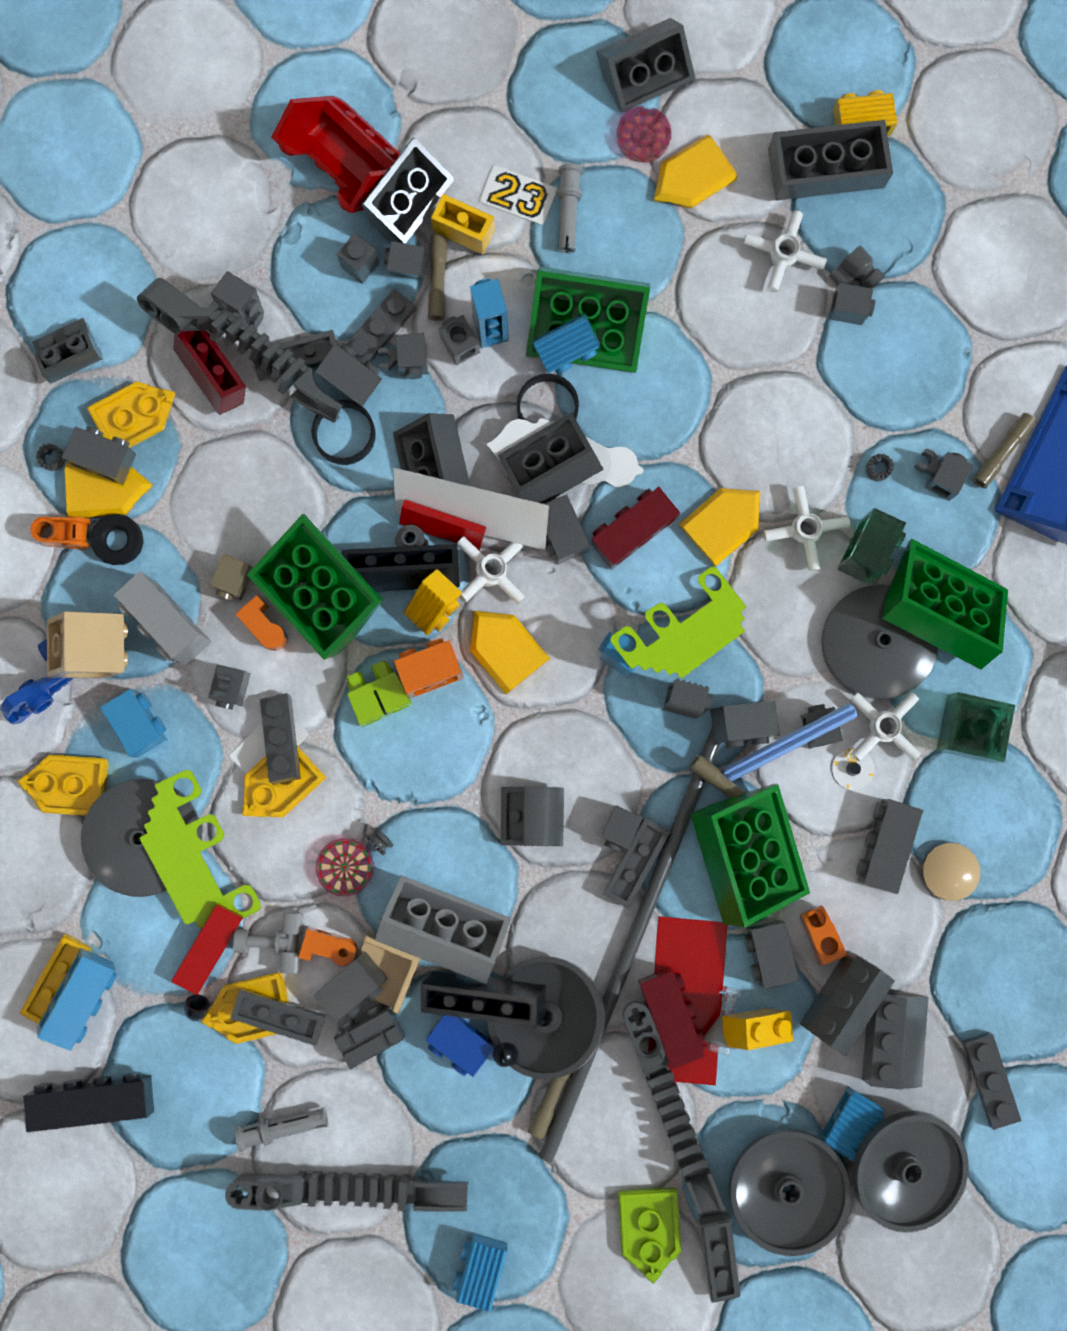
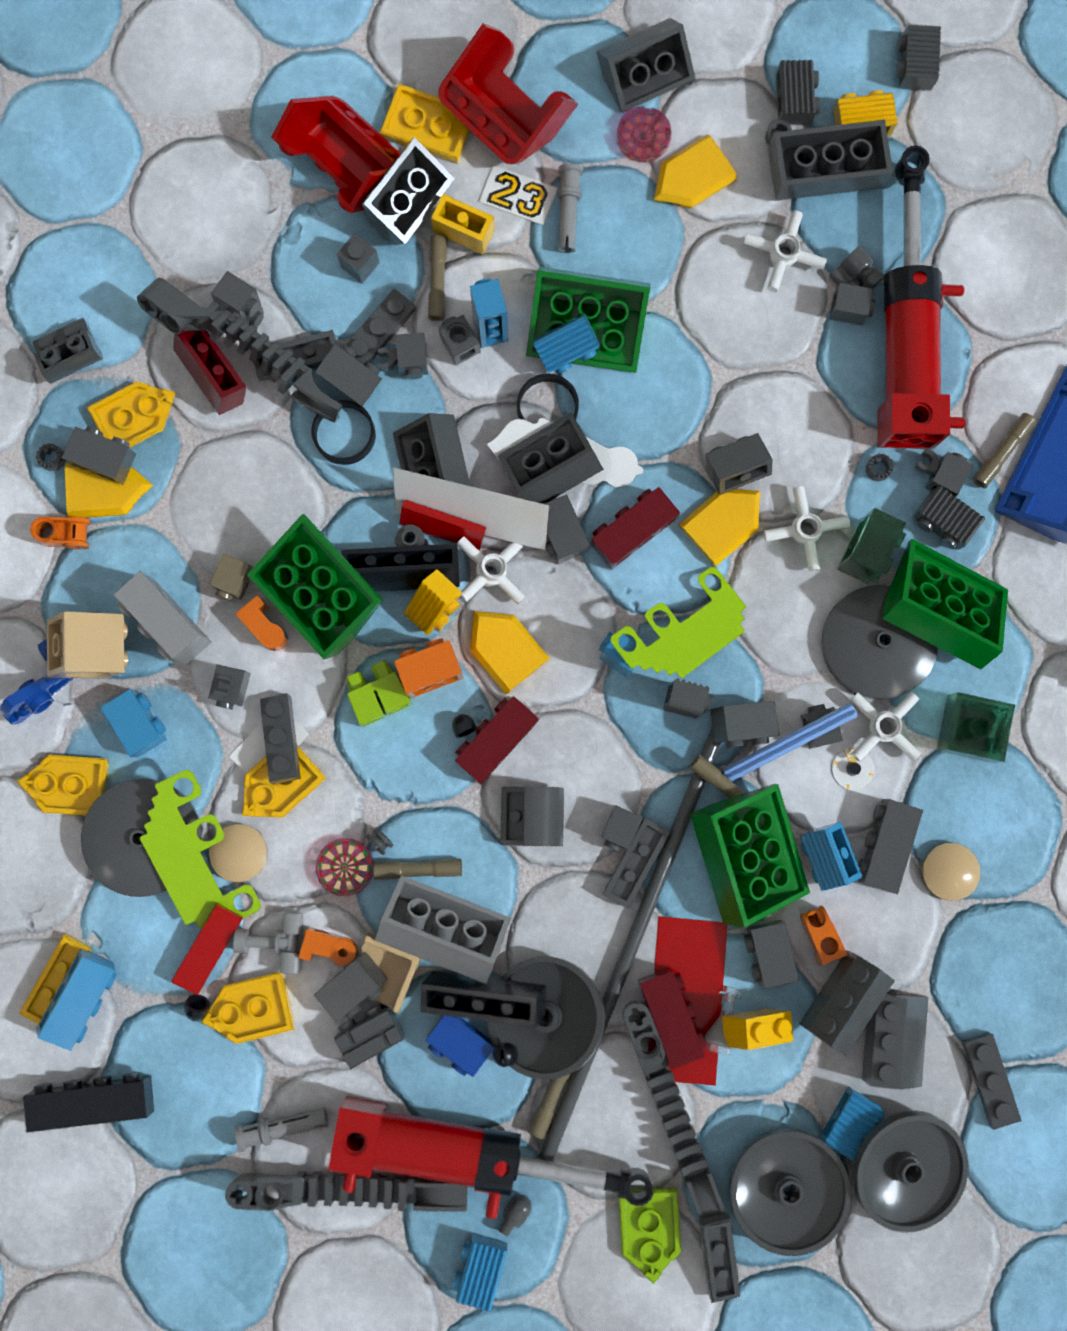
(99, 539): black tyre -> none
(239, 854): none -> tan dish
(278, 1017): dark grey plate -> none
(406, 260): dark grey brick -> none
(426, 119): none -> yellow tile
(435, 868): none -> dark tan piece
(454, 1155): none -> red piece
(463, 725): none -> black hinge
(494, 105): none -> red windscreen
(496, 739): none -> dark red brick
(515, 1213): none -> dark grey cylinder
(738, 463): none -> dark grey brick
(777, 124): none -> dark grey bush
(796, 91): none -> dark grey brick
(830, 856): none -> dark azure brick
(914, 408): none -> red piece
(919, 57): none -> dark grey brick
(948, 518): none -> dark grey brick

